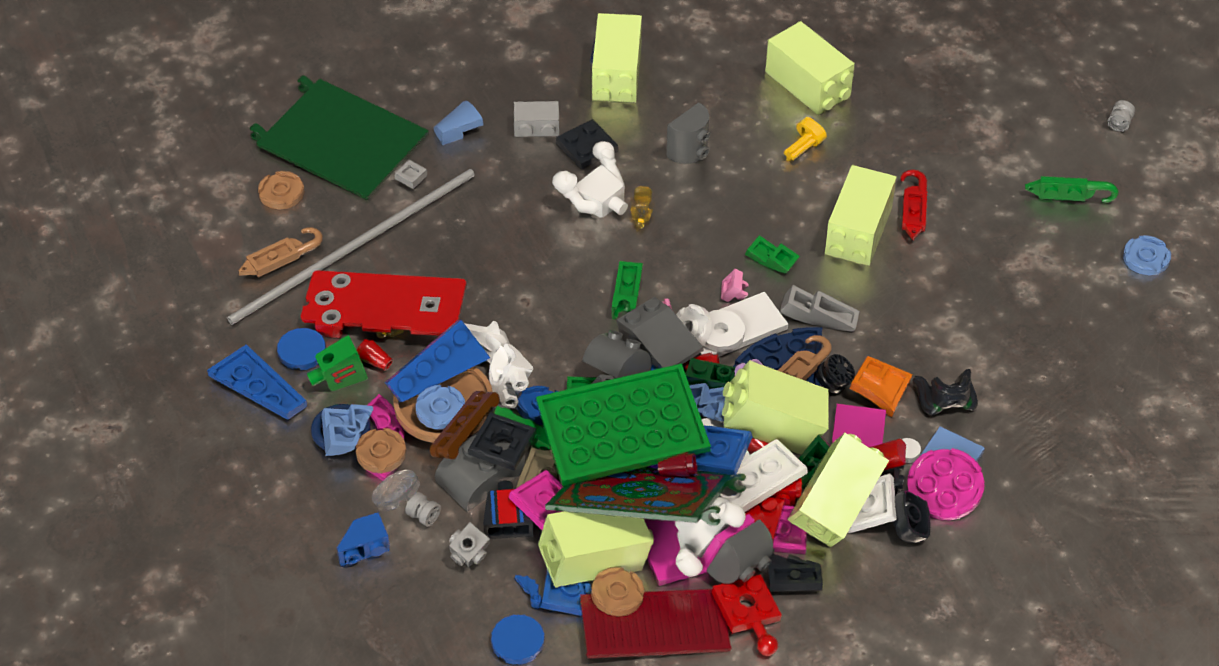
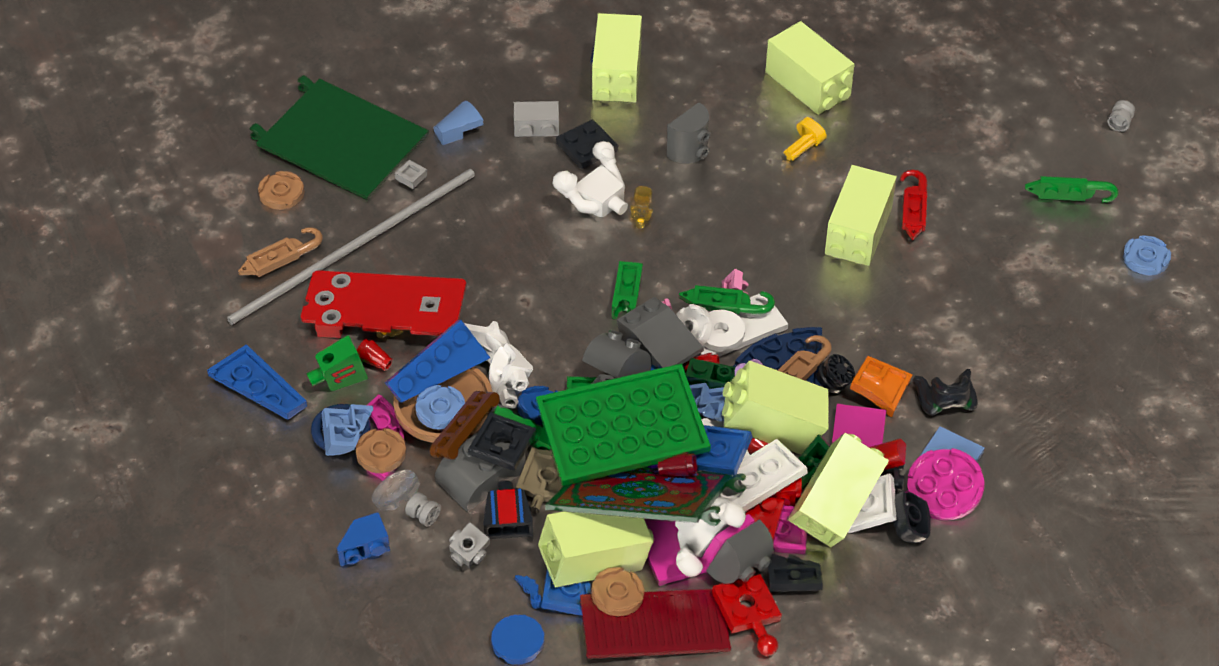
(299, 348): blue tile -> none
(534, 495): dark pink tile -> none
(726, 299): none -> green plate
(773, 257): green slope -> none
(819, 310): light grey slope -> none
(912, 450): white tile -> none

